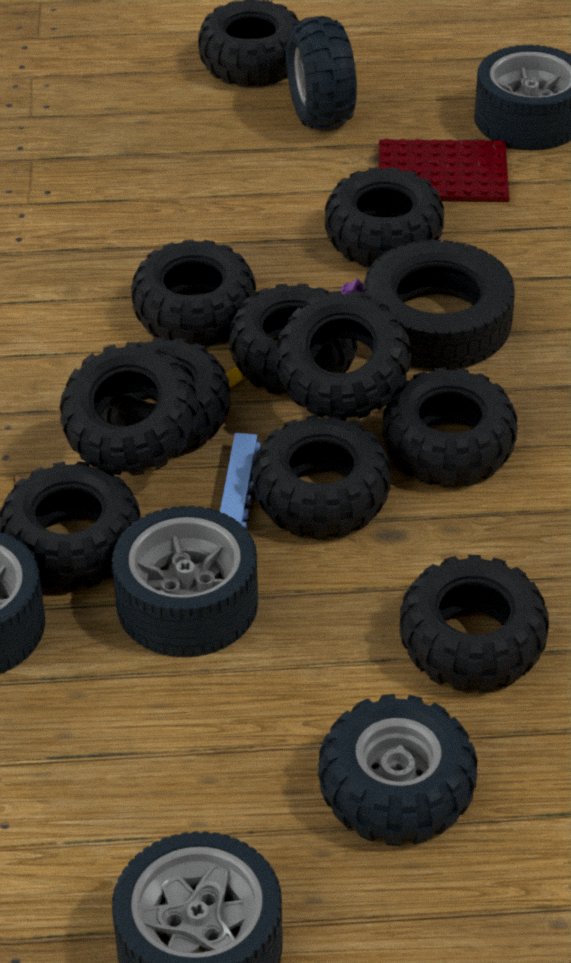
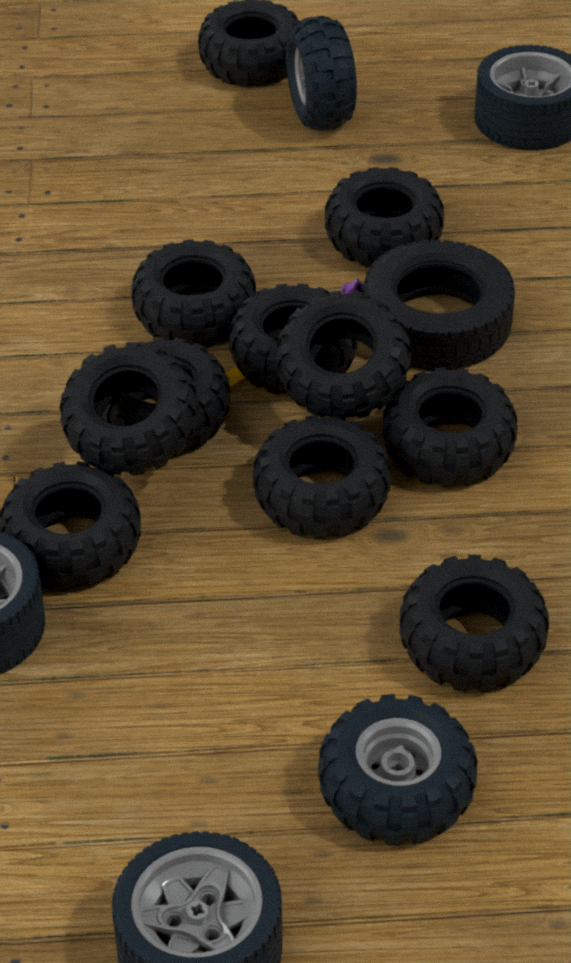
(169, 583): black wheel -> none
(239, 477): light blue brick -> none
(454, 167): dark red plate -> none

